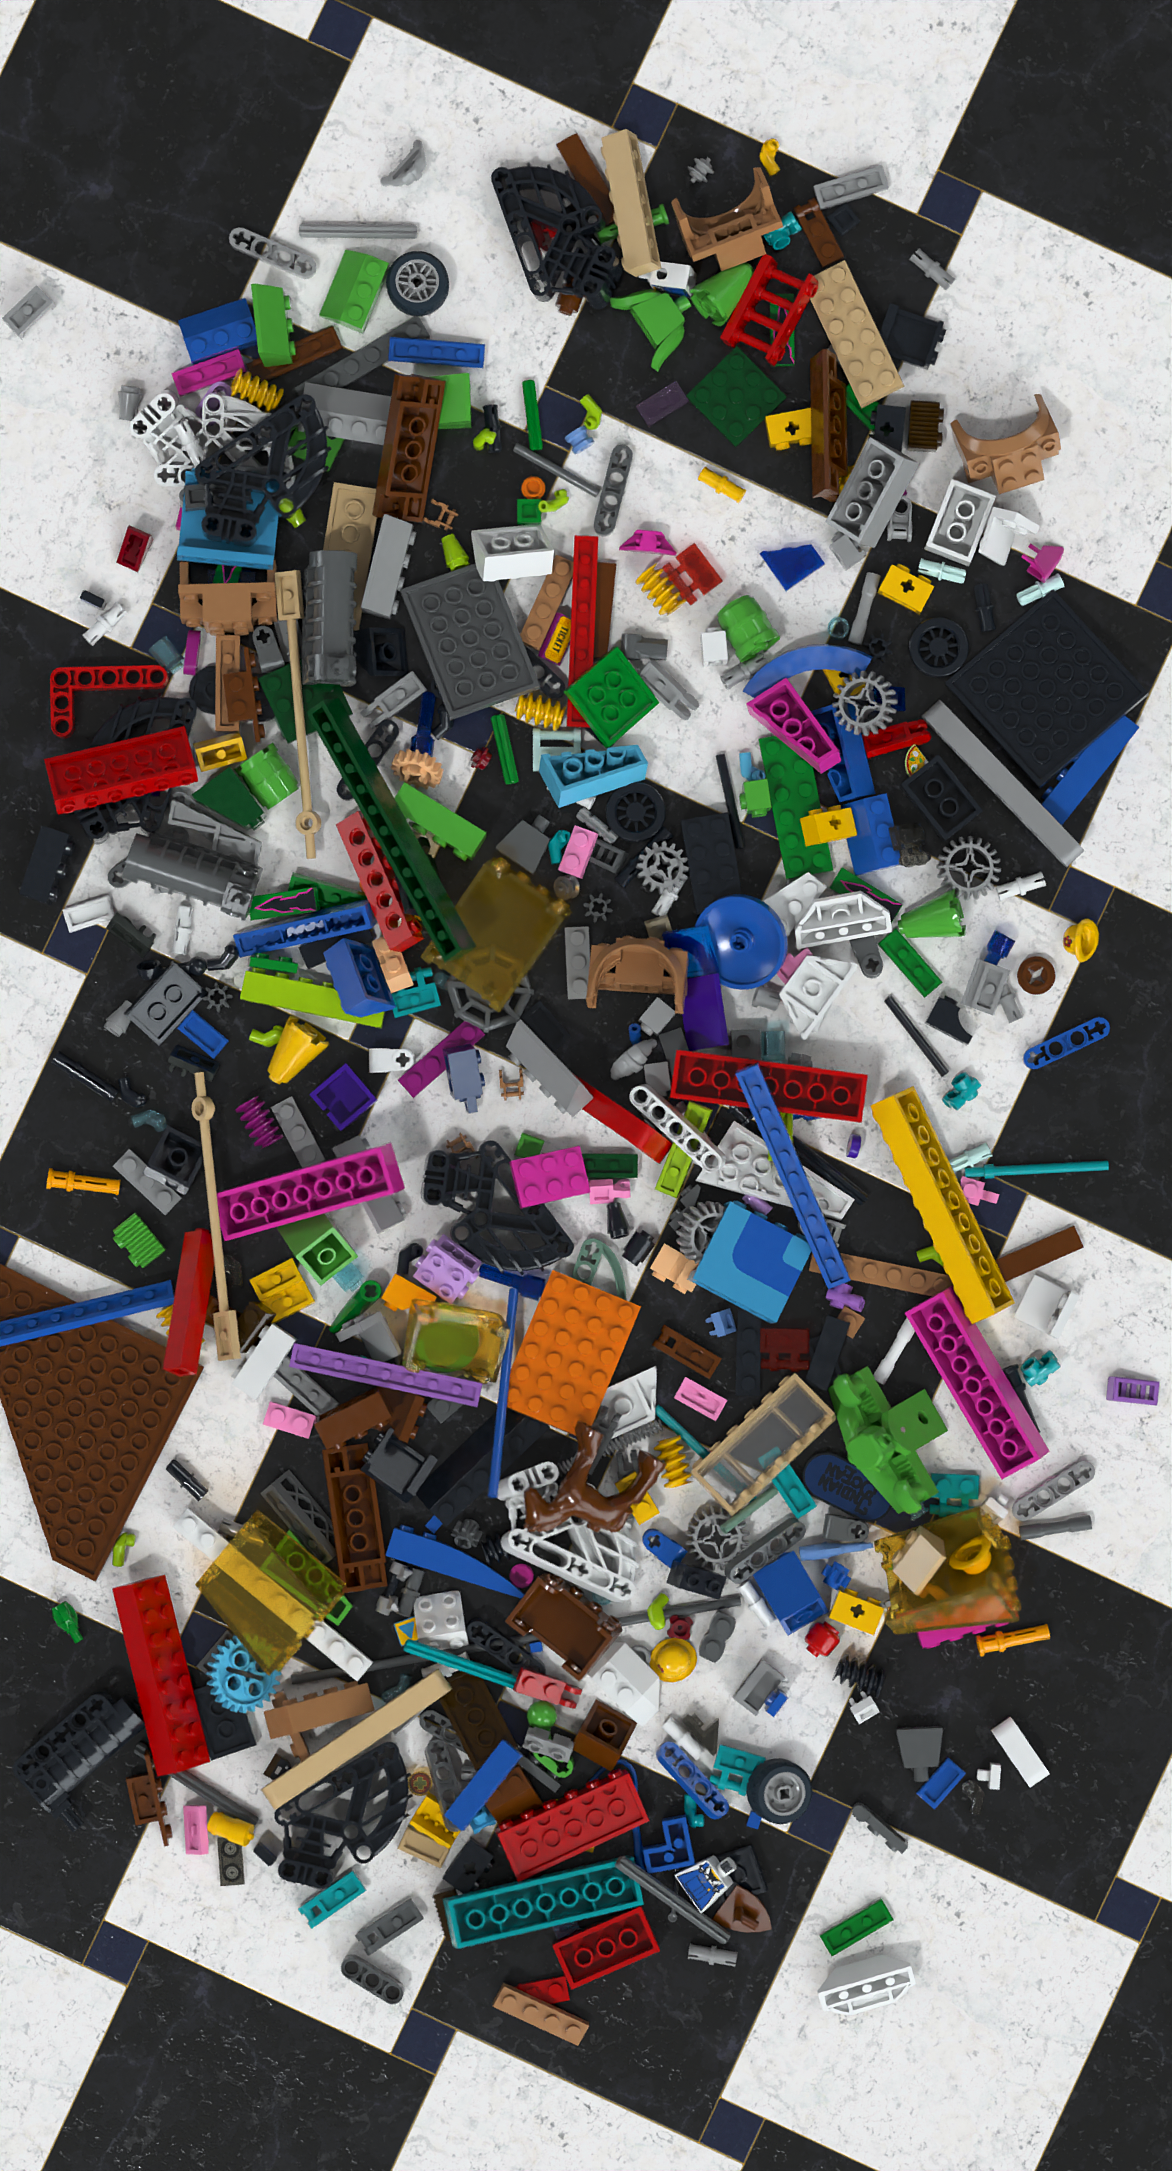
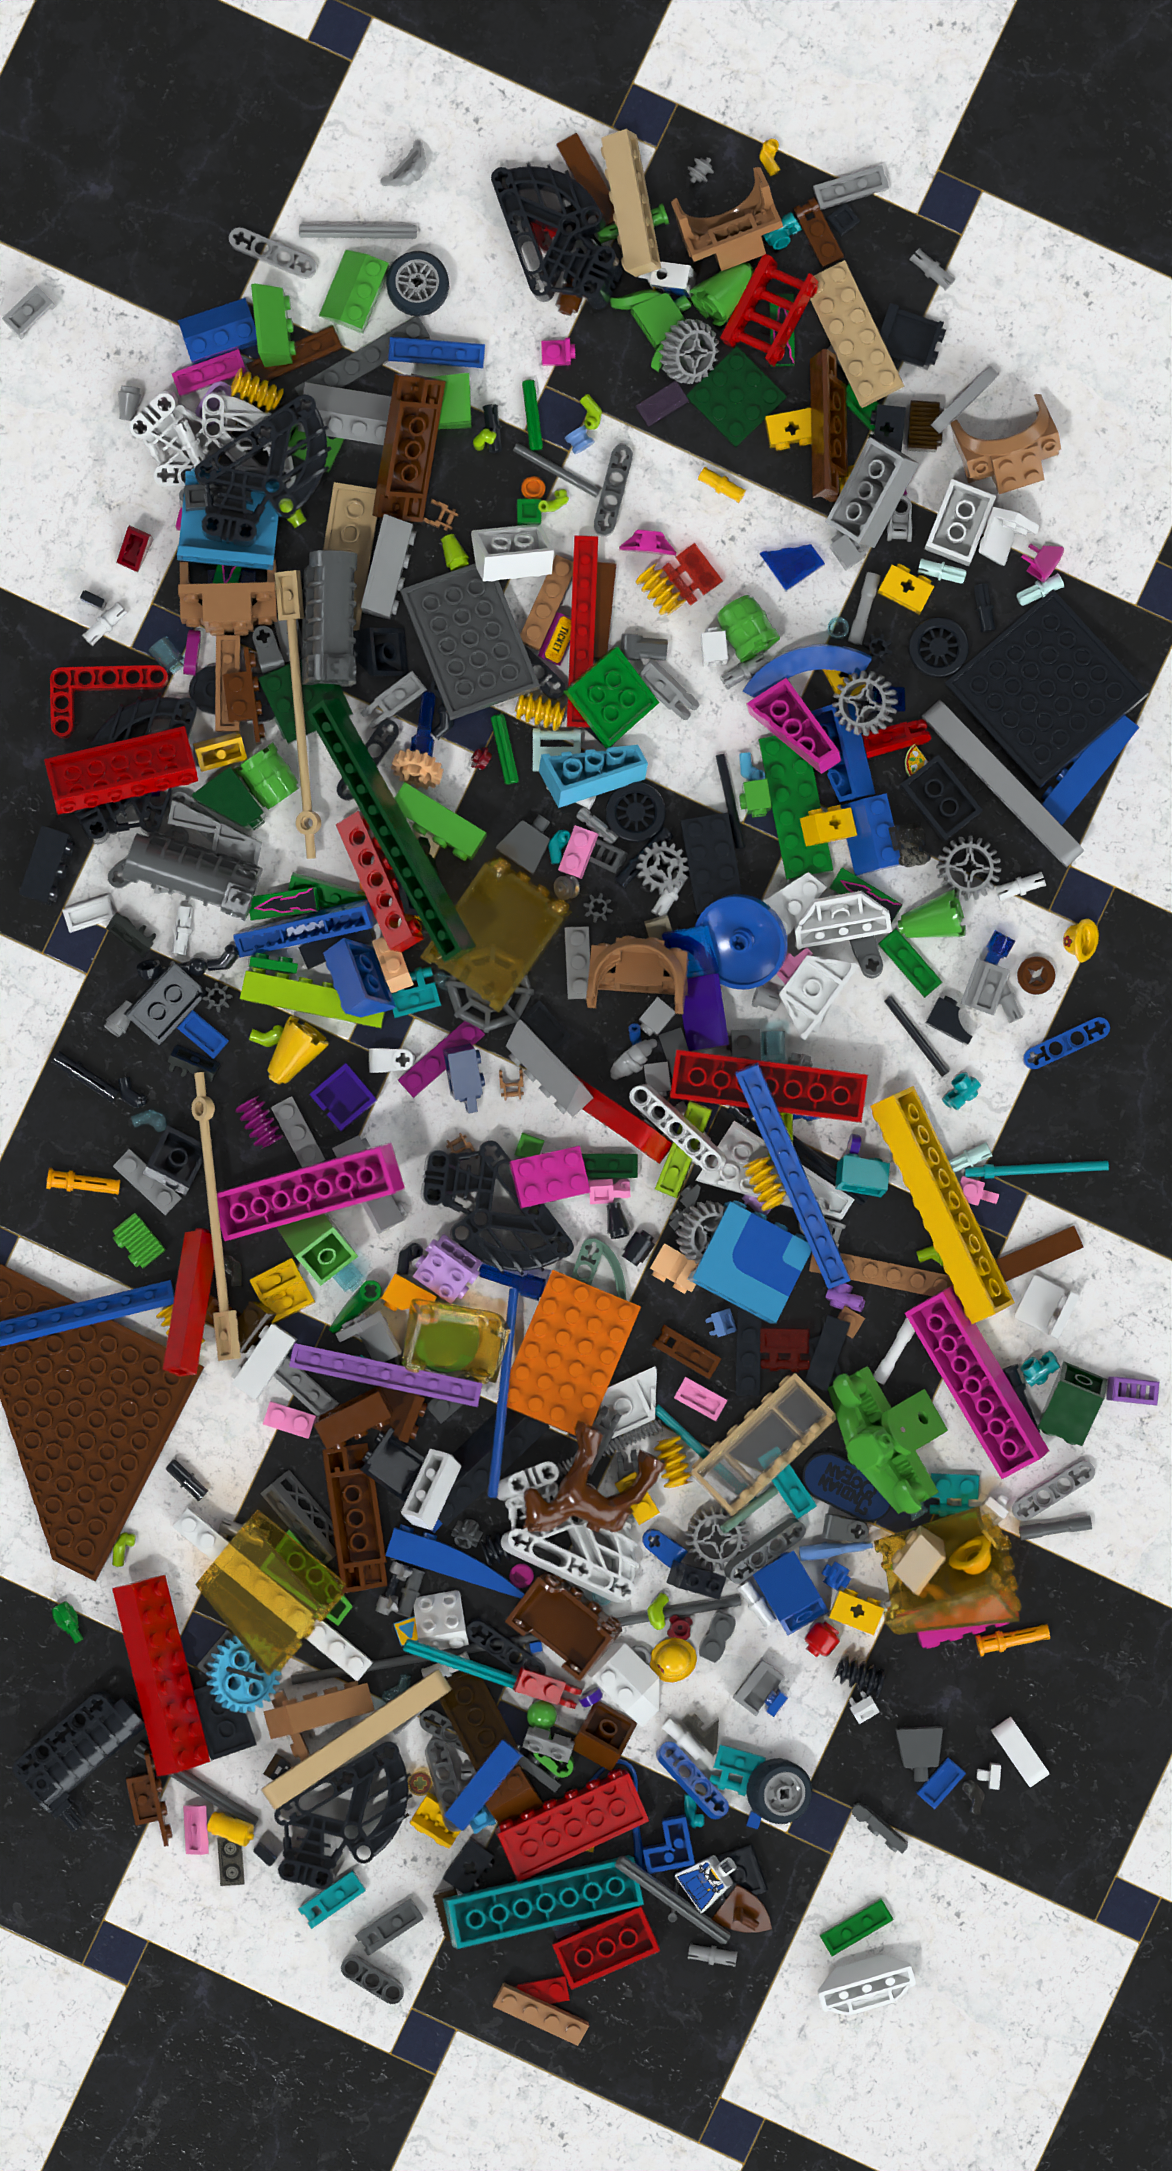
(423, 1847): tan tile -> none
(431, 1489): none -> white brick
(557, 352): none -> dark pink bracket
(591, 1697): none -> dark purple tile
(689, 351): none -> light grey gear
(765, 1183): none -> yellow piece
(862, 1175): none -> teal brick
(965, 399): none -> light grey beam
(1072, 1404): none -> dark green slope

